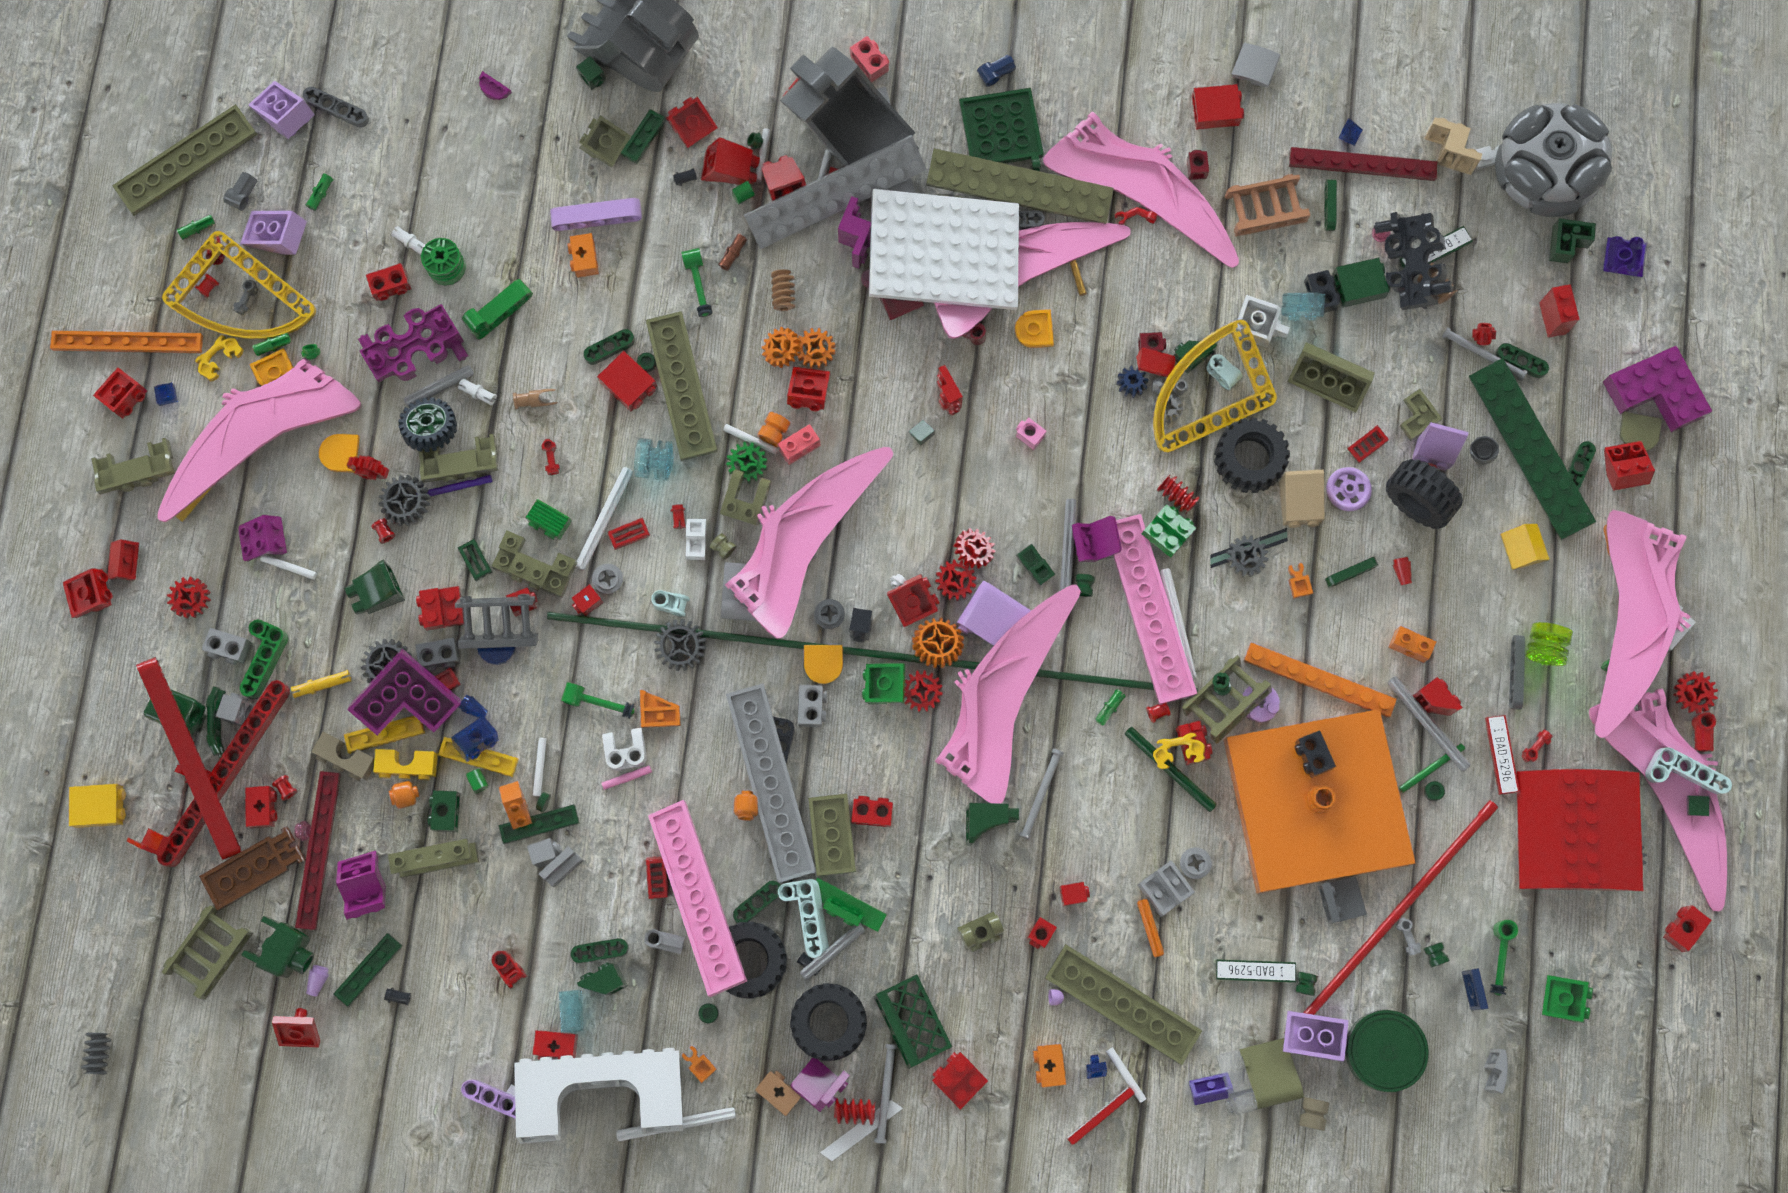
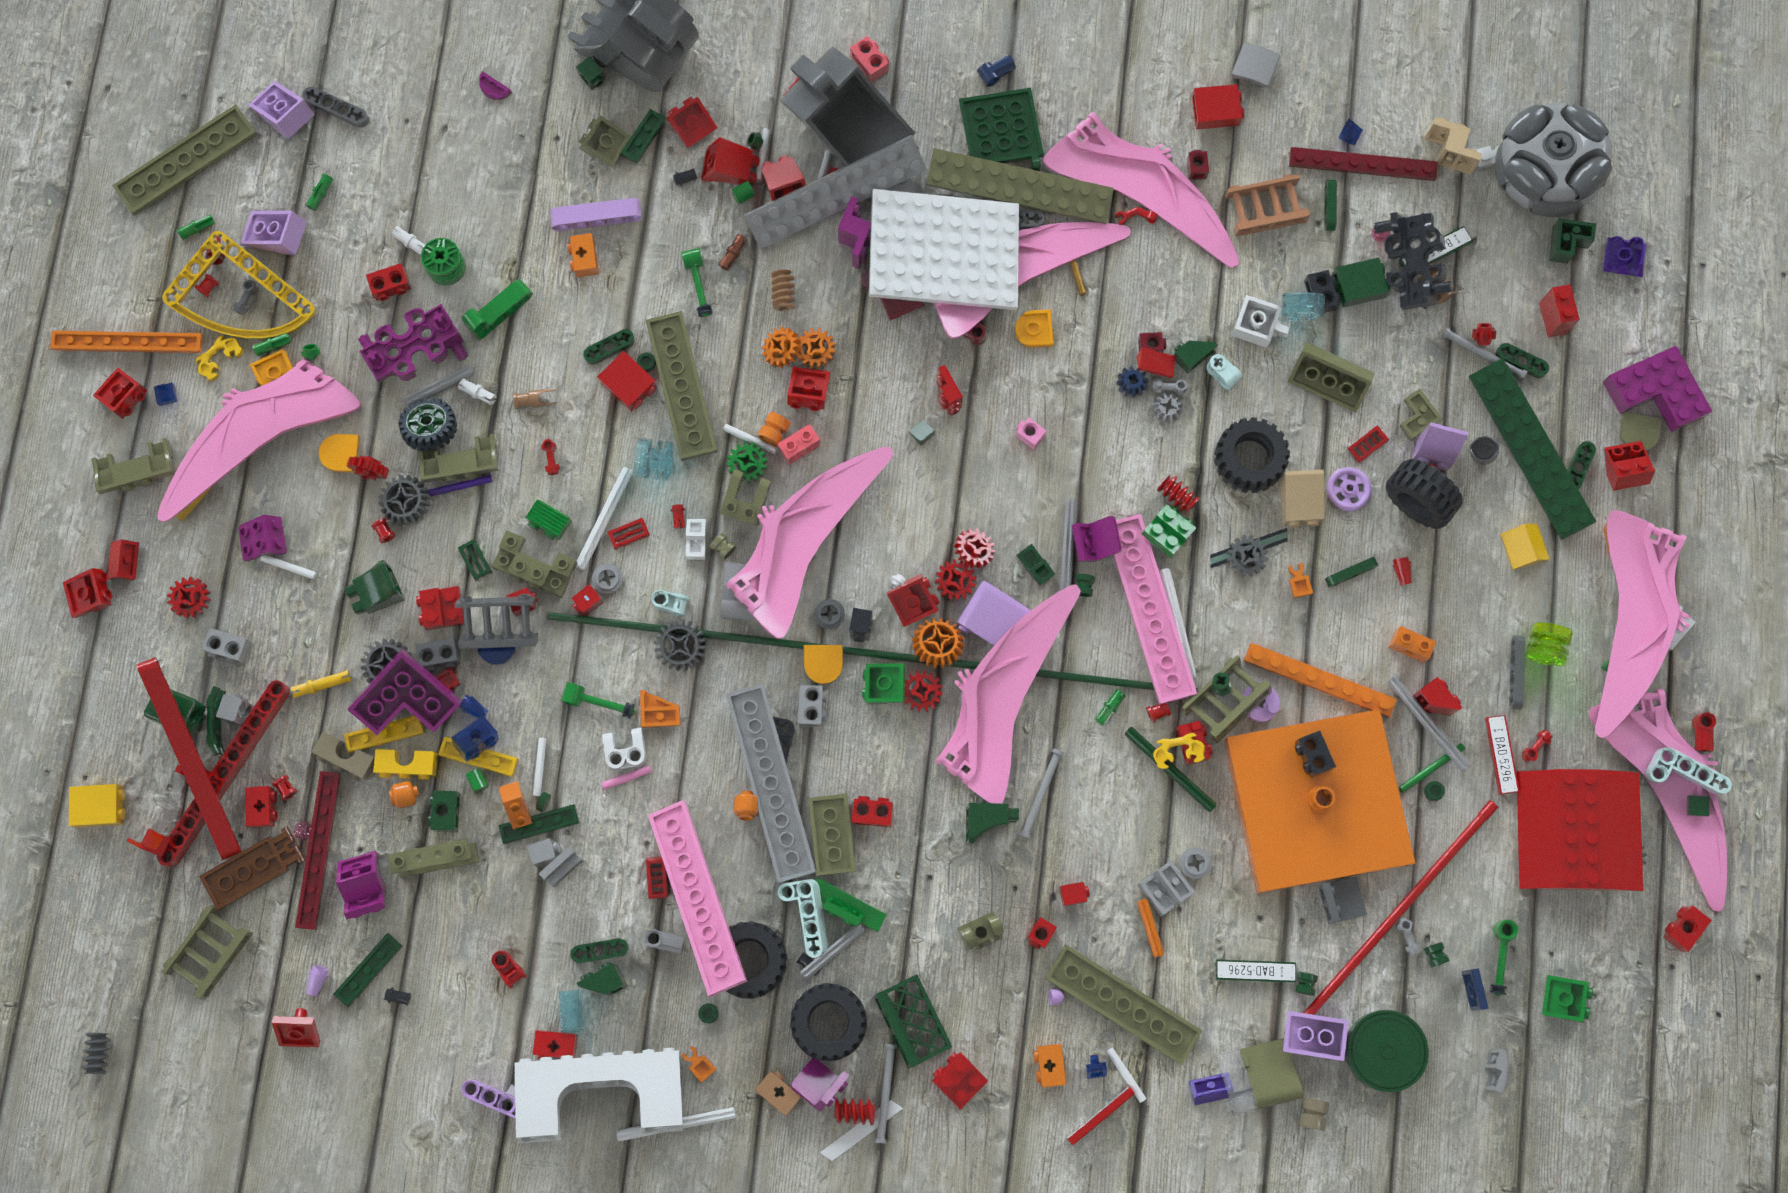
(238, 195): dark grey piece -> none
(259, 660): green beam -> none
(282, 950): dark green piece -> none
(742, 907): dark green beam -> none
(1243, 412): yellow beam -> none
(1702, 688): red gear -> none

